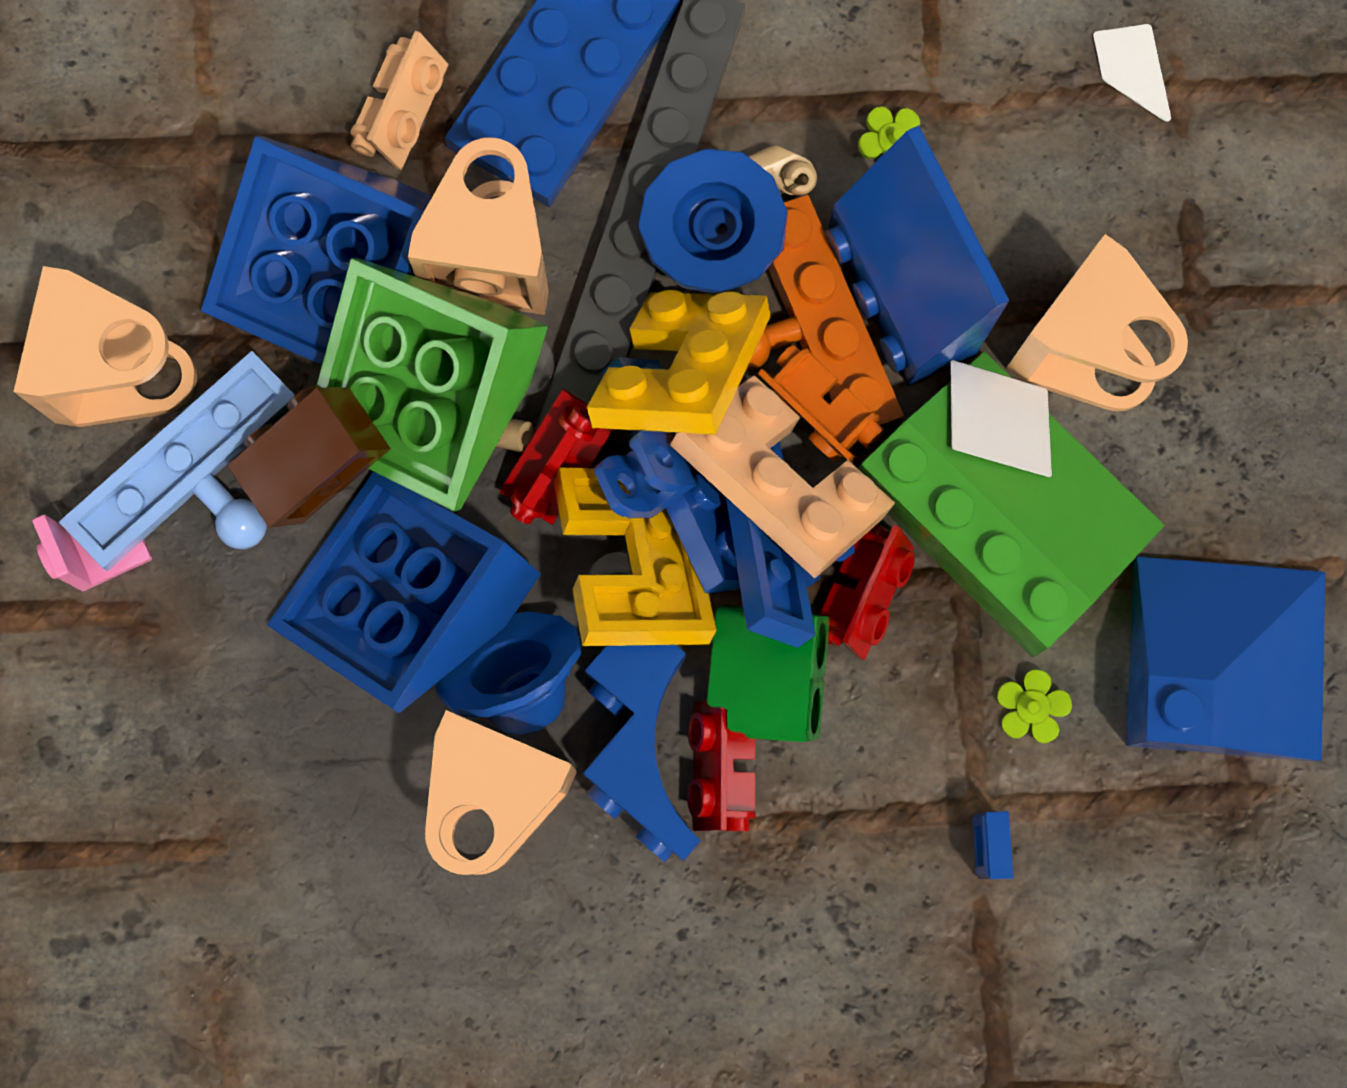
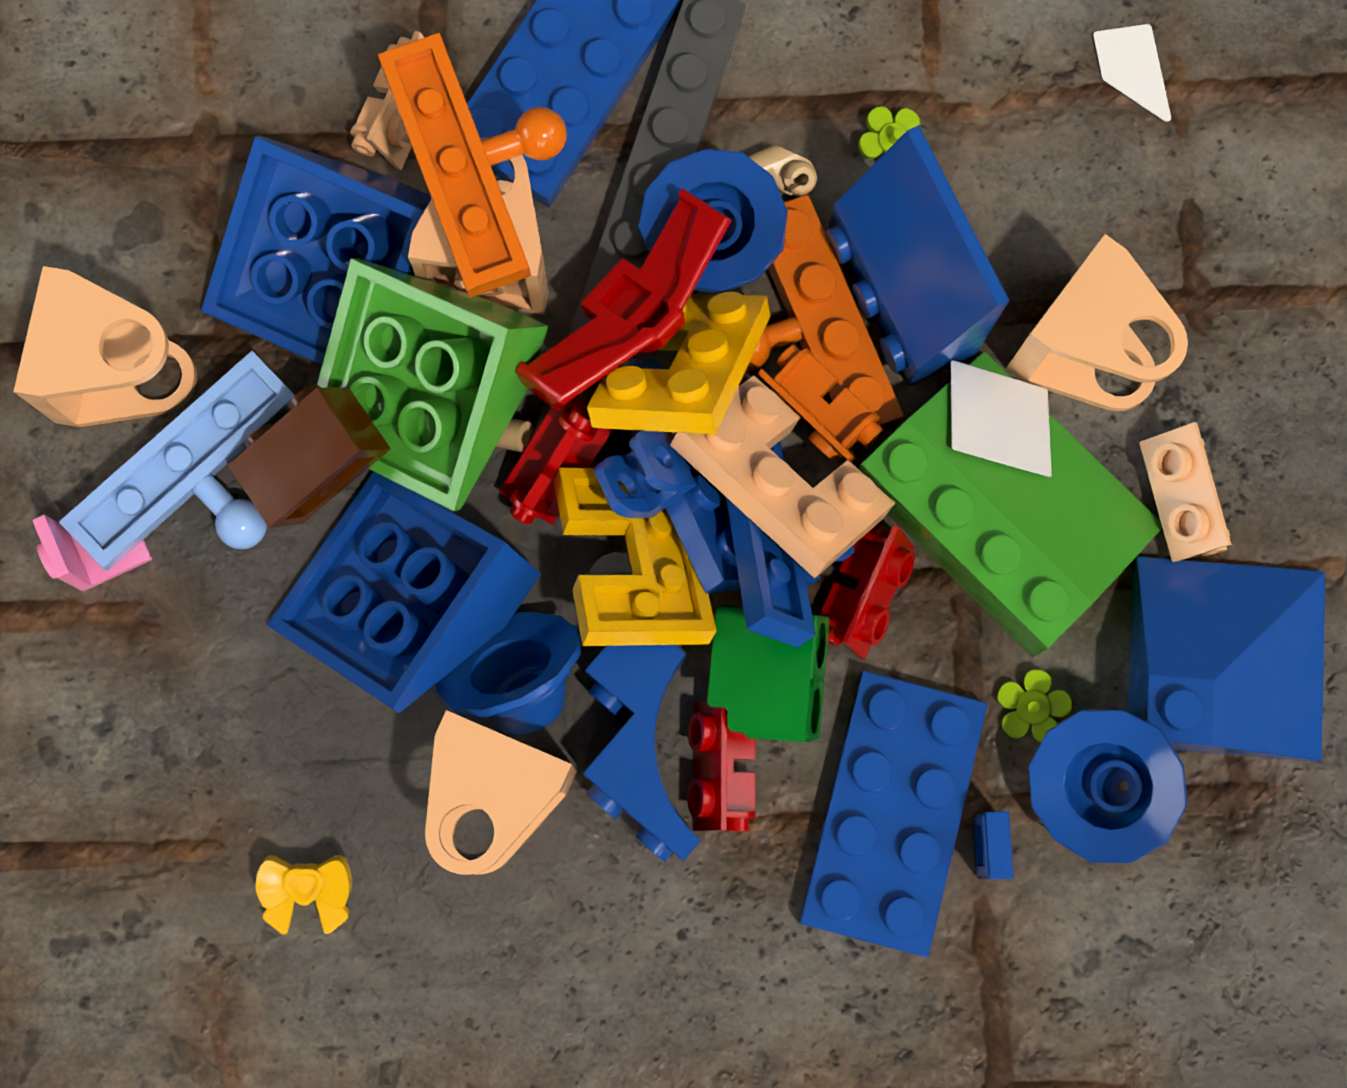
(283, 884): none -> yellow piece
(459, 163): none -> orange plate
(631, 306): none -> red plate
(893, 814): none -> blue plate
(1079, 781): none -> blue hat
(1185, 493): none -> light nougat hinge

